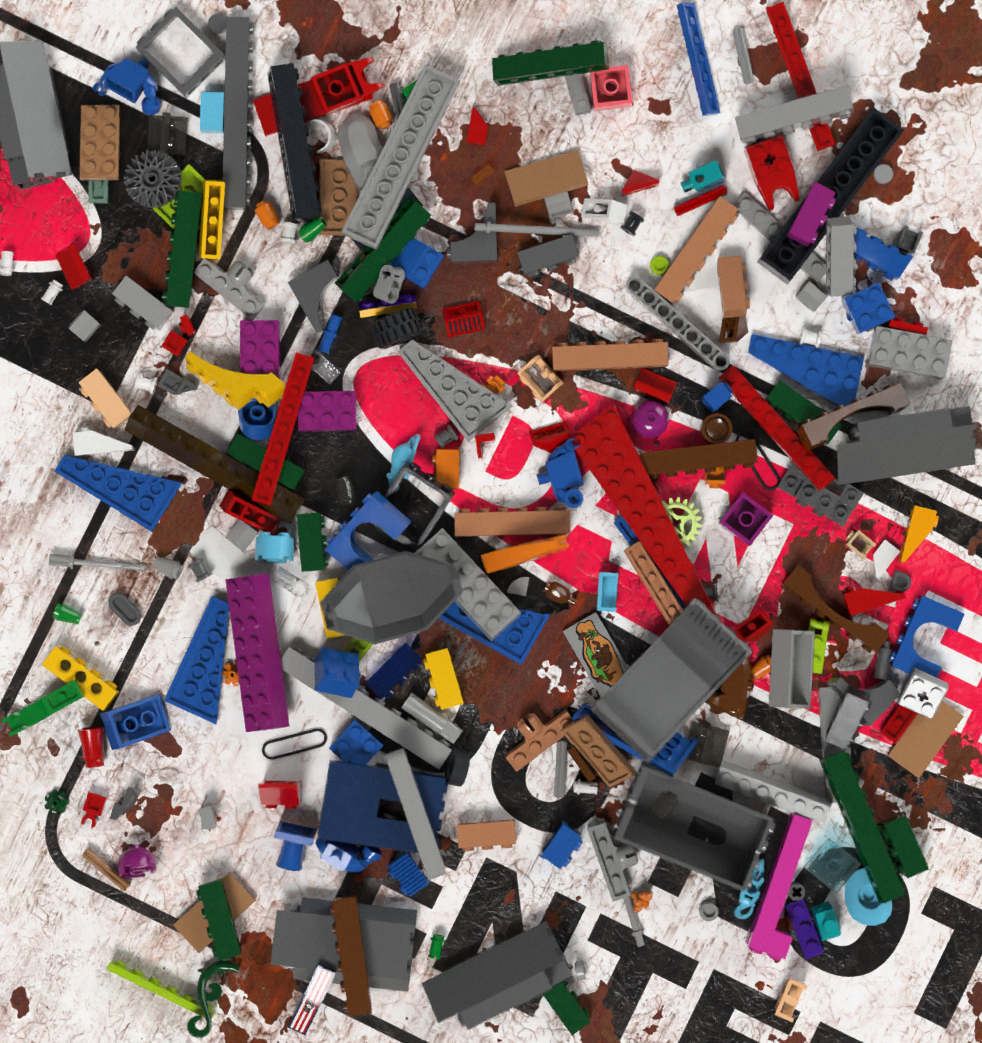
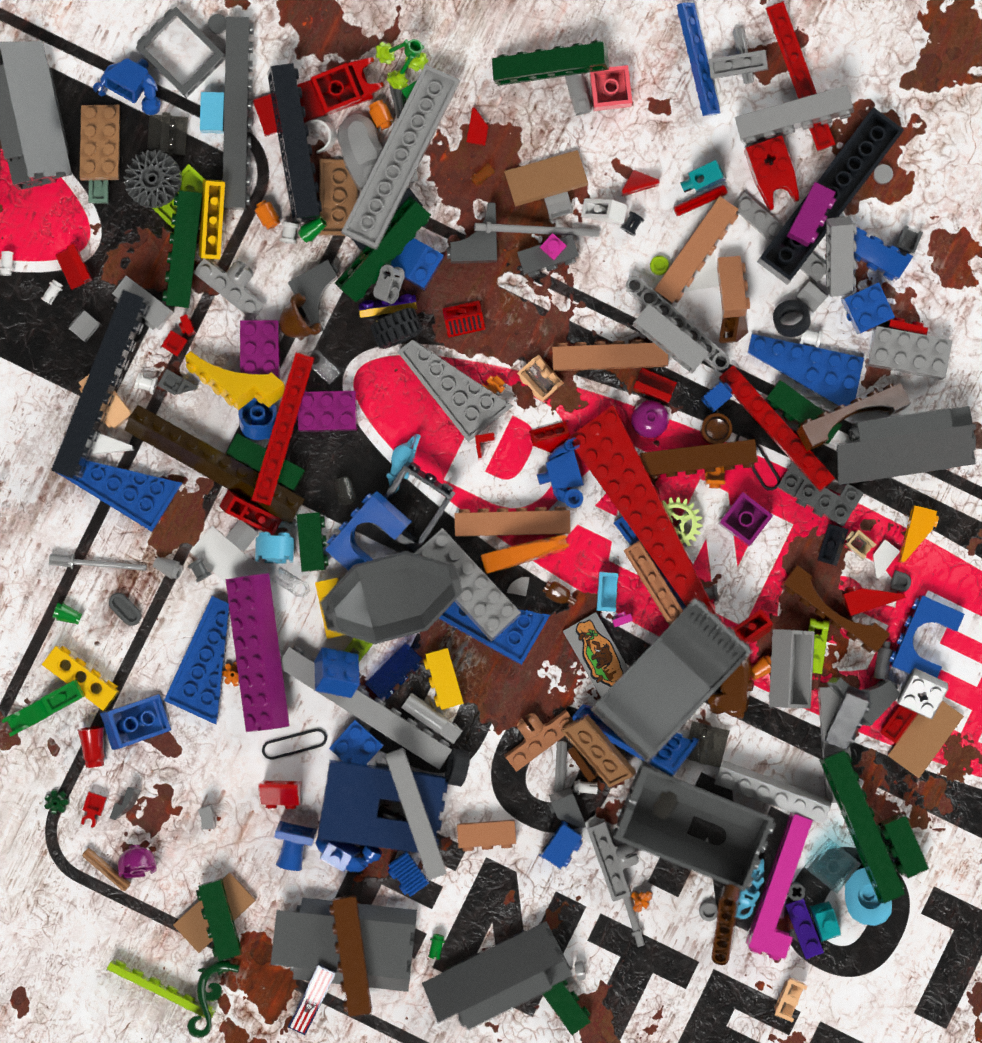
(100, 385): none -> black brick
(293, 323): none -> reddish brown hair
(330, 333): blue pin -> none
(415, 60): none -> lime plant
(445, 436): dark grey bush -> none
(447, 467): orange brick -> none
(553, 247): none -> dark pink plate
(566, 807): none -> dark grey slope
(621, 619): none -> dark pink plate
(670, 338): none -> light grey brick
(725, 924): none -> reddish brown beam
(738, 64): none -> light grey plate
(785, 308): none -> black tyre
(832, 545): none -> black plate

